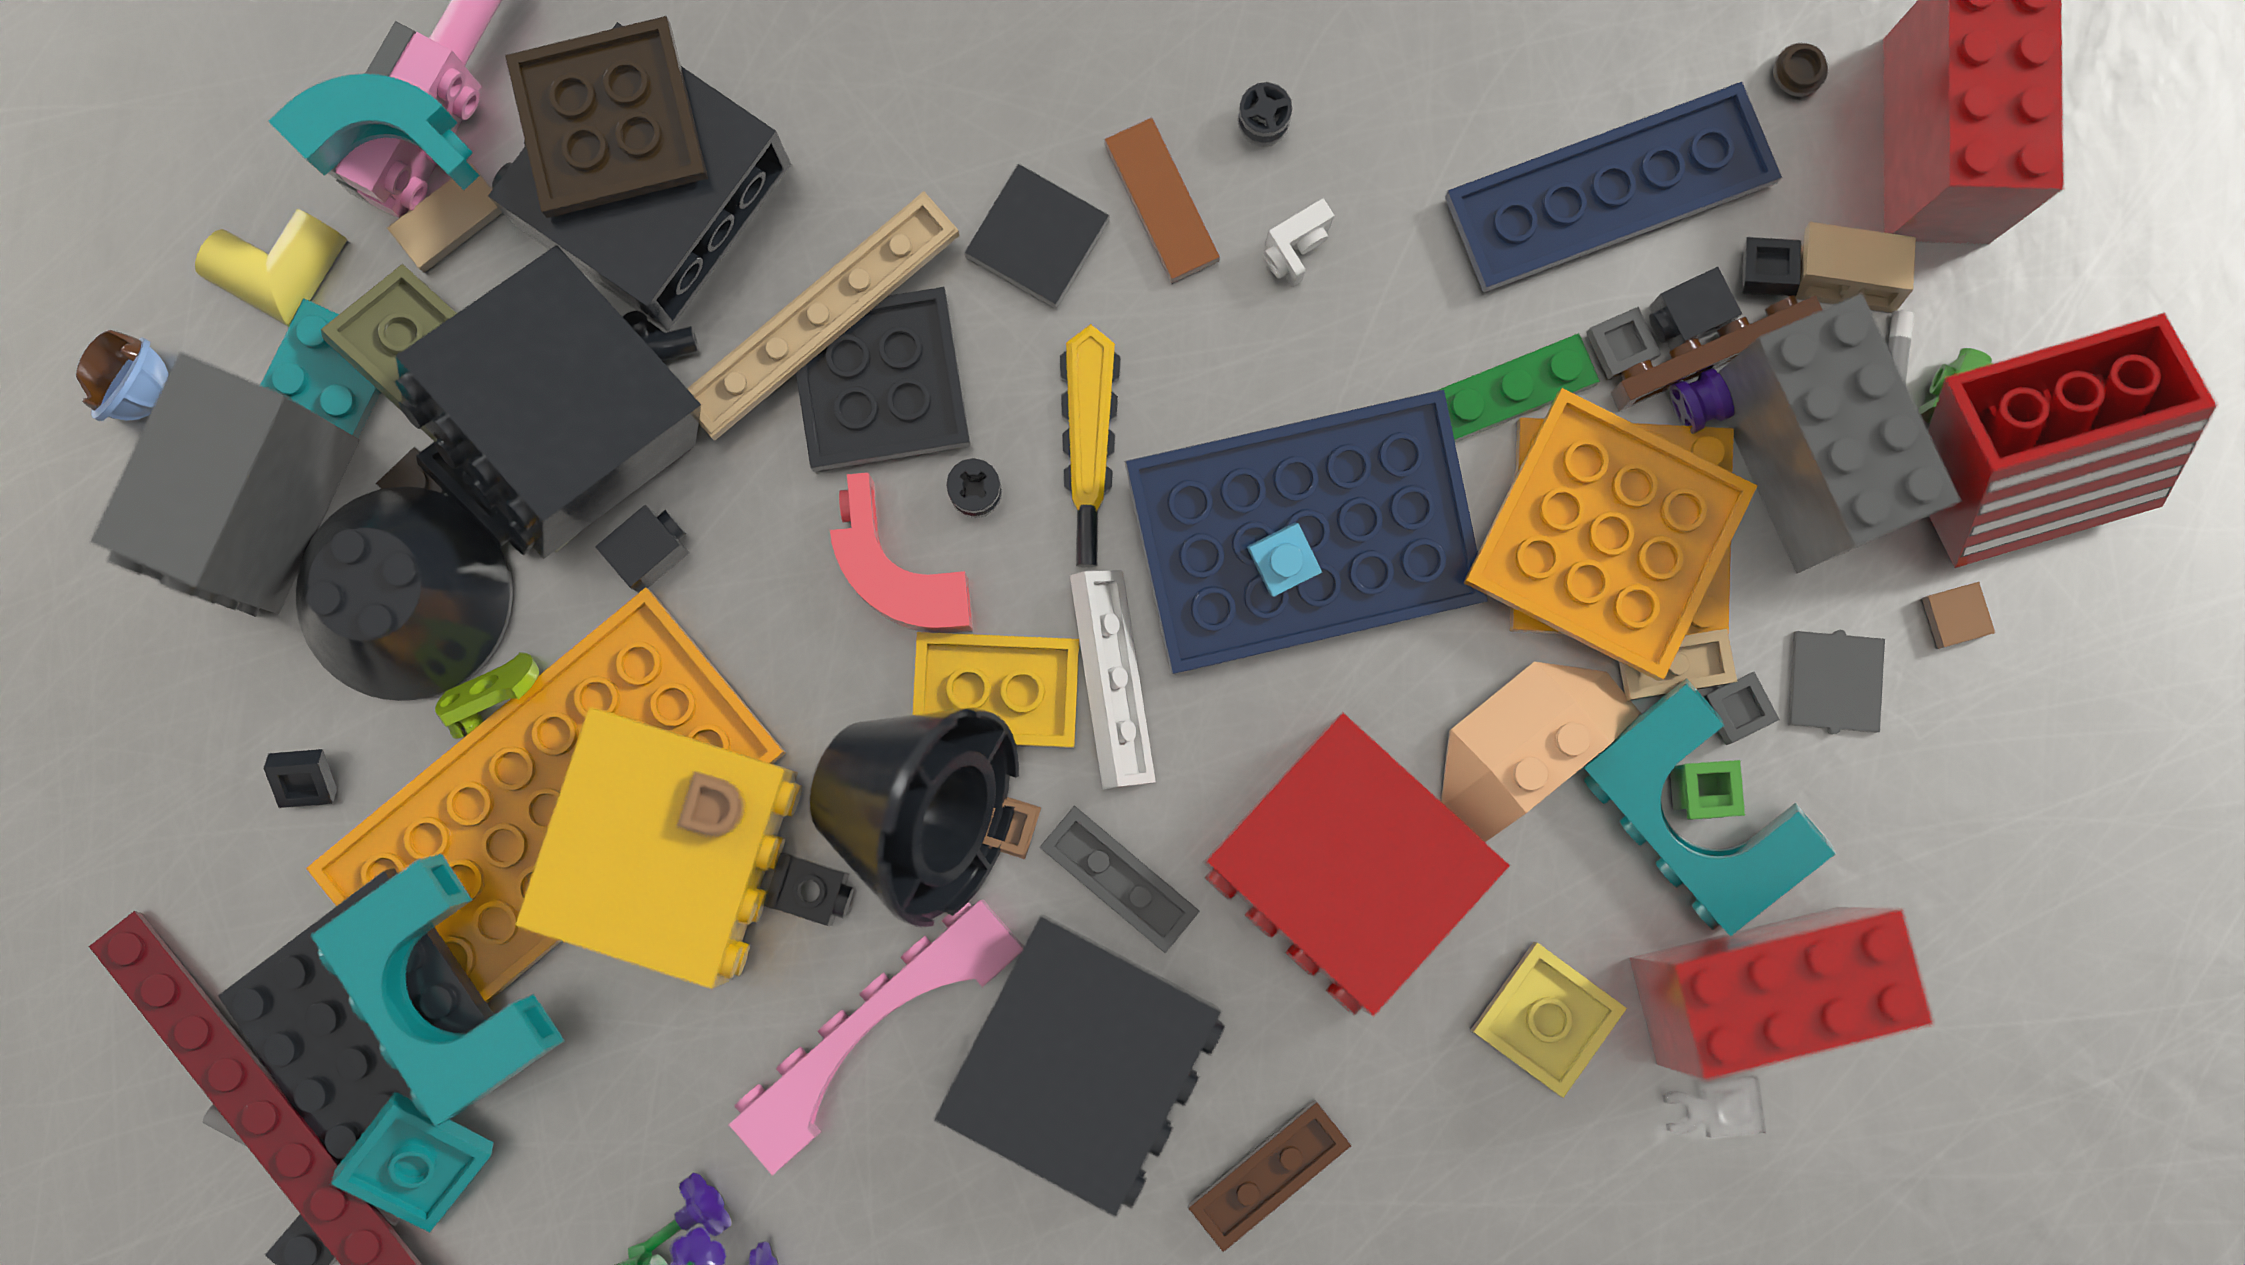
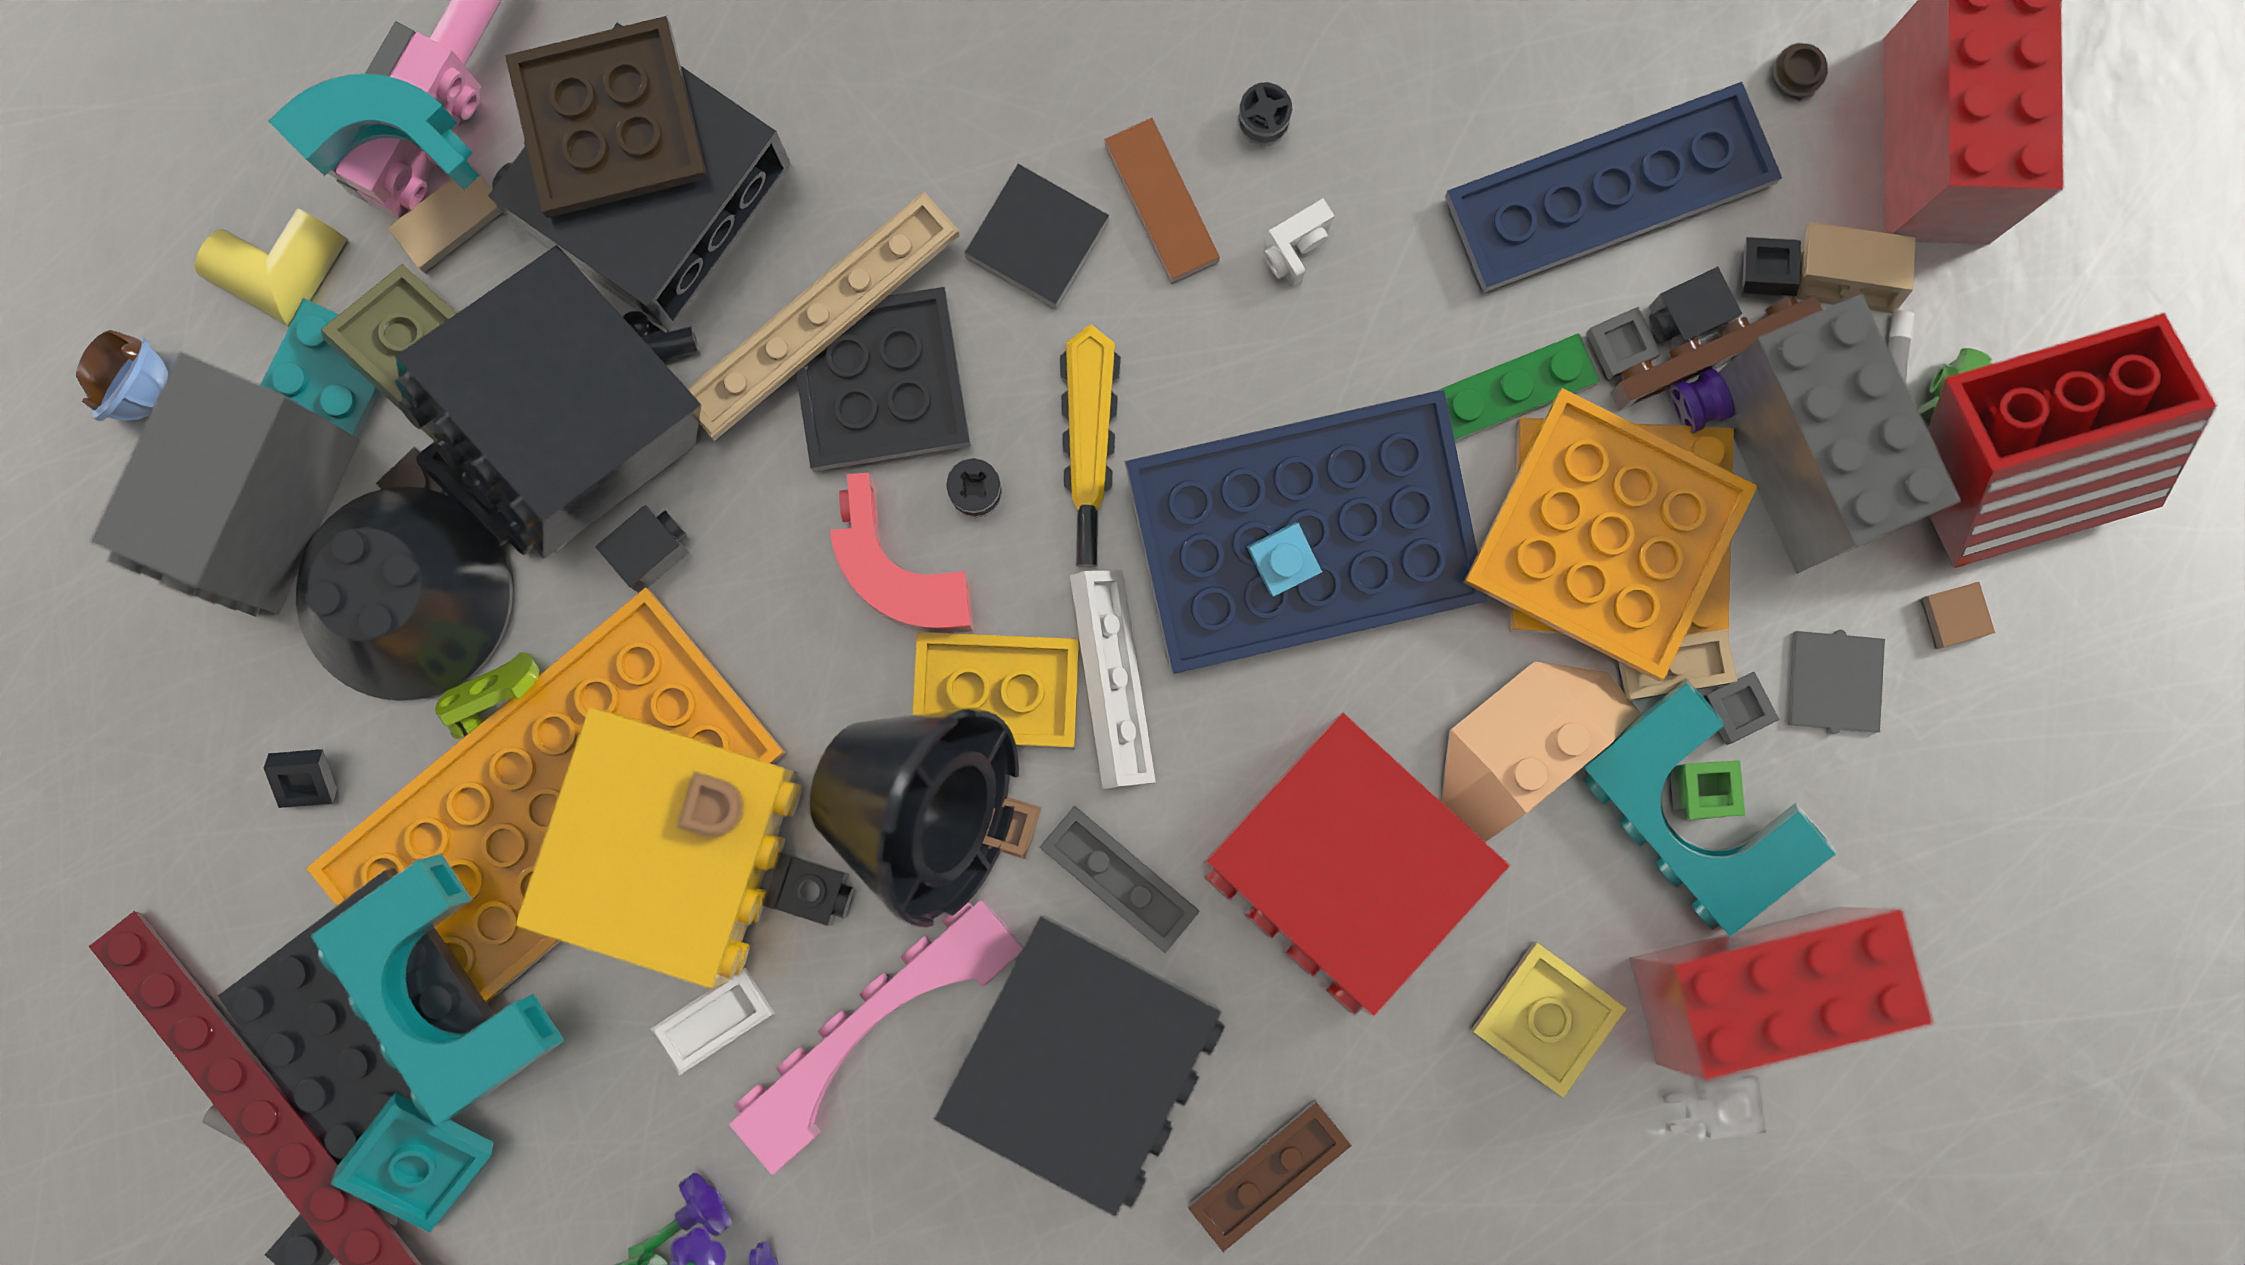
(712, 1021): none -> white tile

